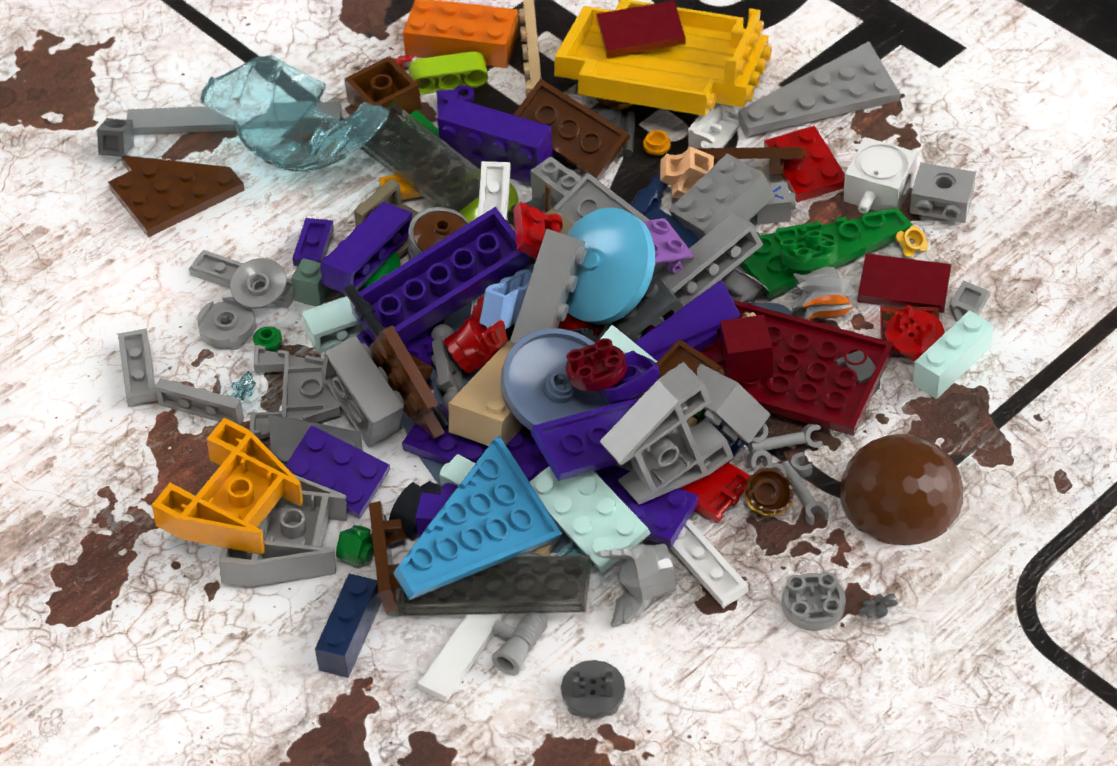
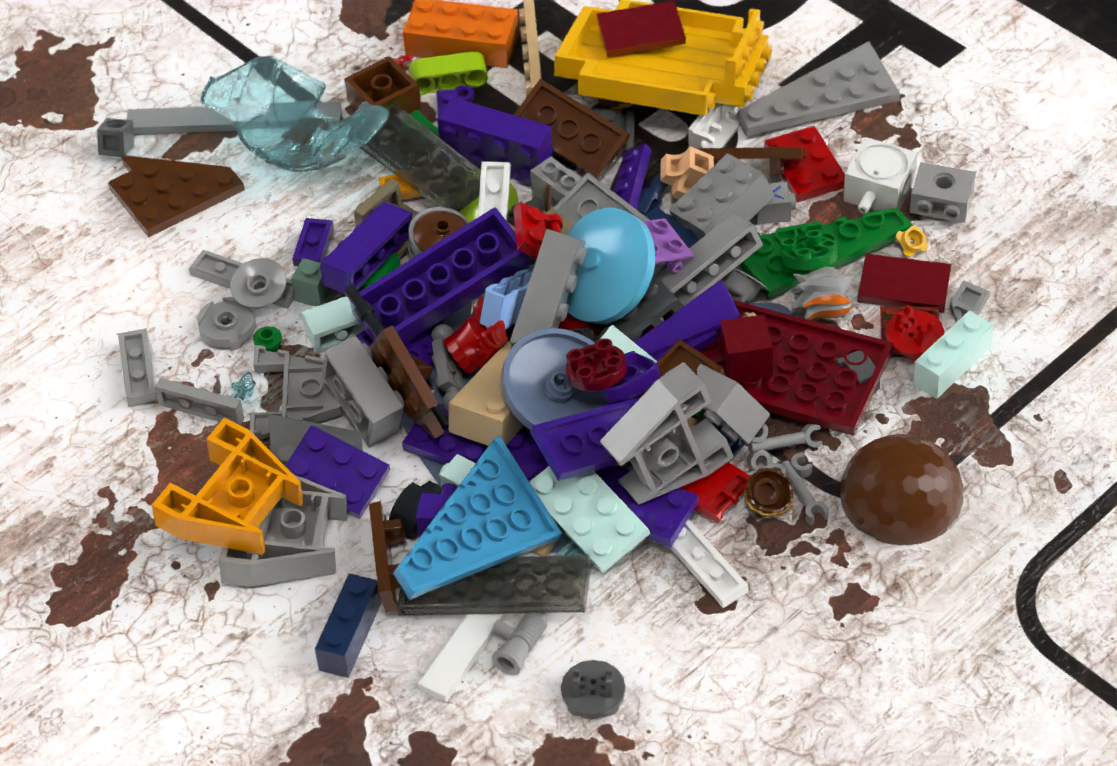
(355, 545): green plate -> none
(632, 174): none -> dark purple plate
(645, 574): light grey helmet -> none
(657, 142): light orange plate -> none
(813, 600): light grey tile -> none
(878, 606): dark grey plant -> none

